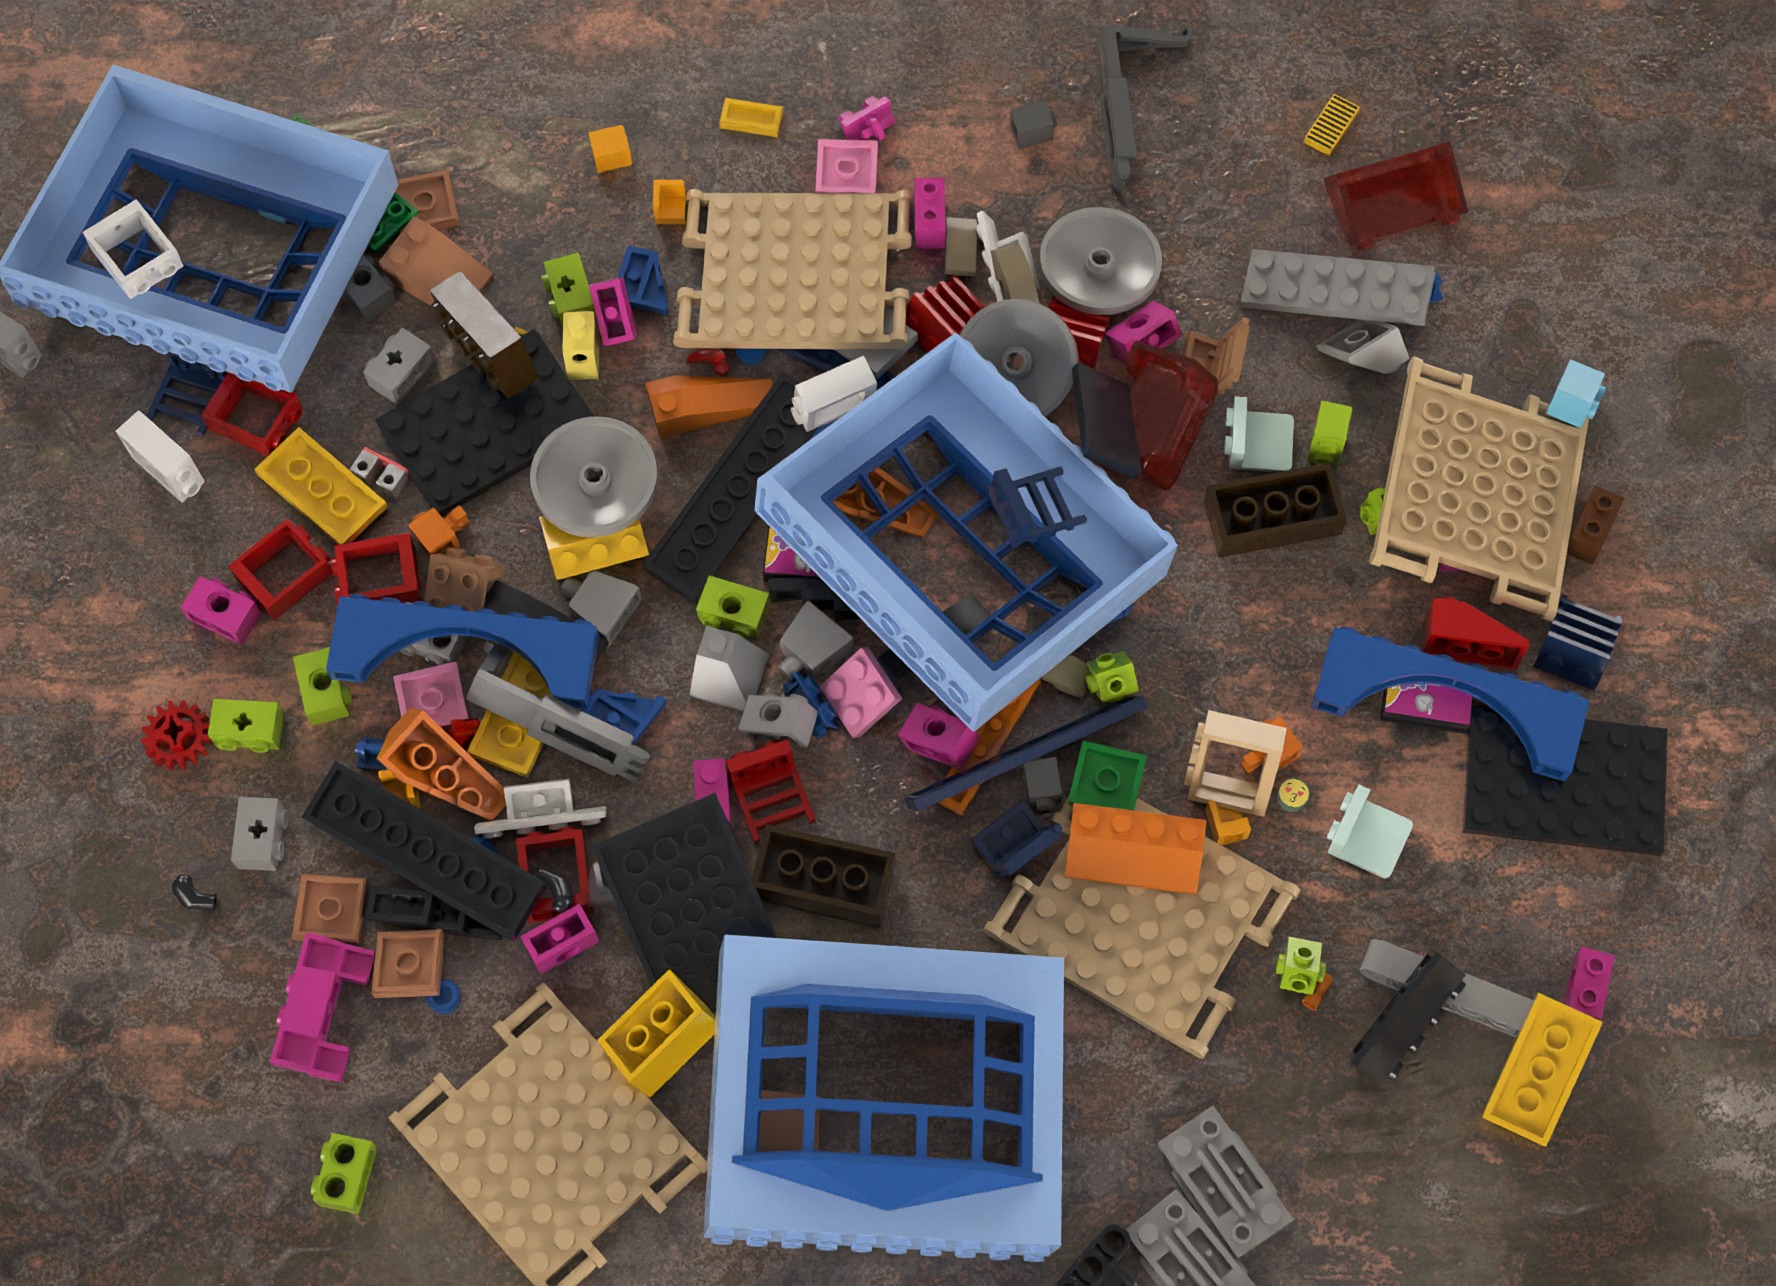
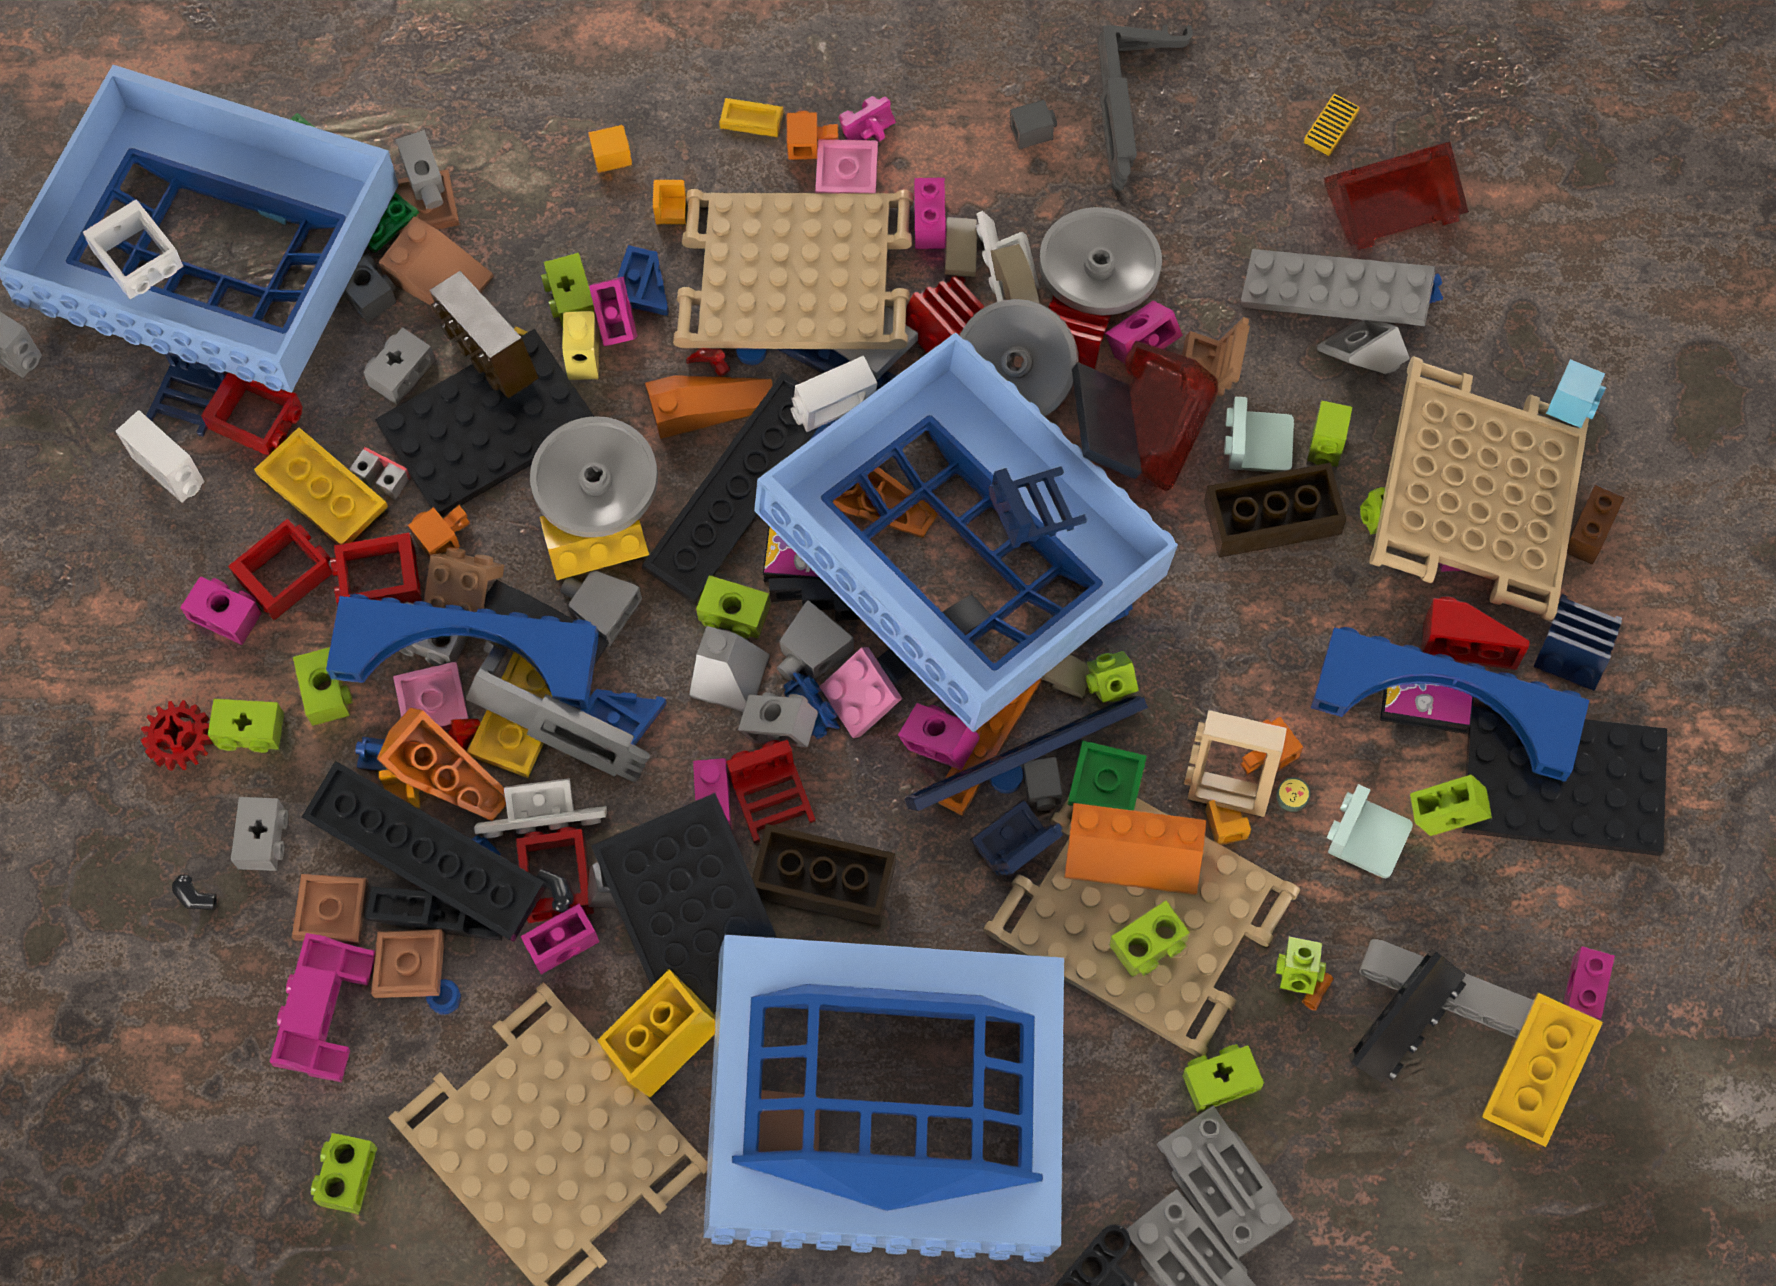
(421, 168): none -> light grey torso
(804, 134): none -> orange brick
(1008, 781): none -> blue tile
(1144, 933): none -> lime brick
(1242, 1078): none -> lime brick
(1450, 805): none -> lime brick

